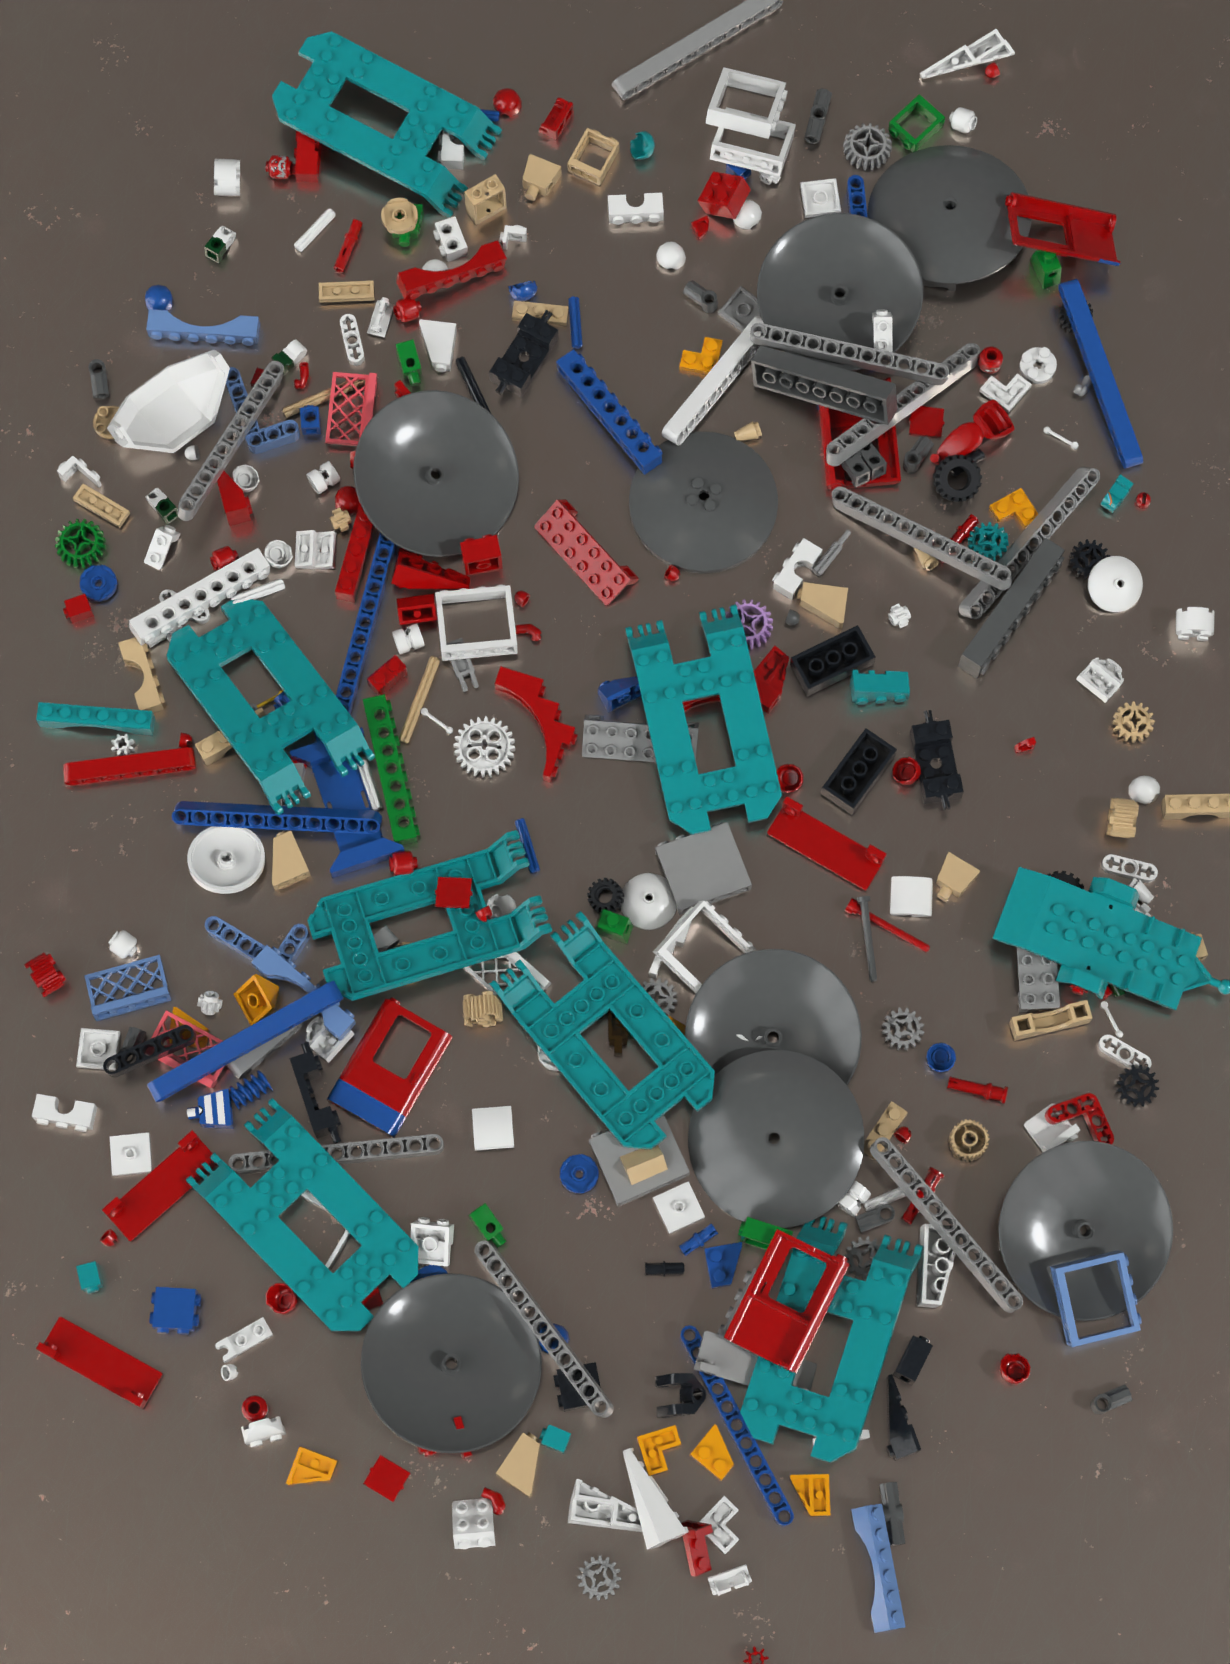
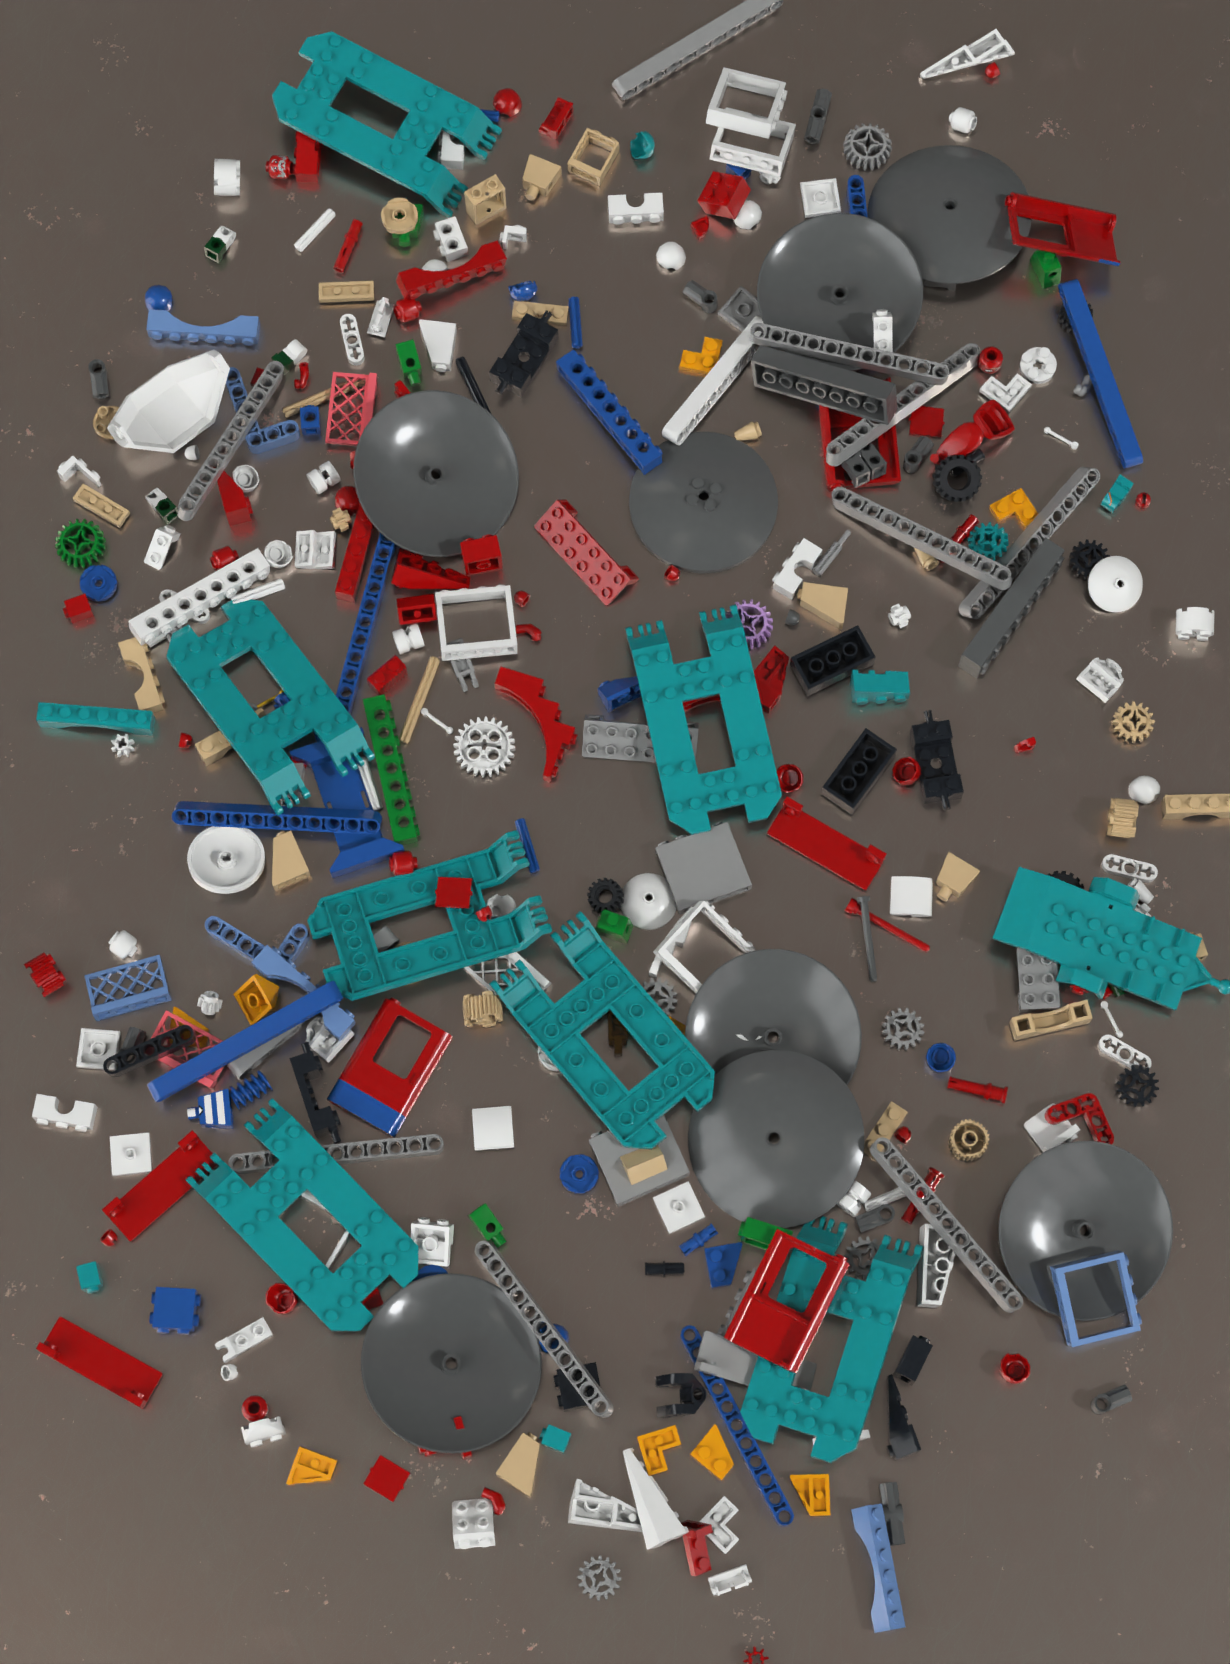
(129, 766): red beam -> none
(928, 112): green window -> none

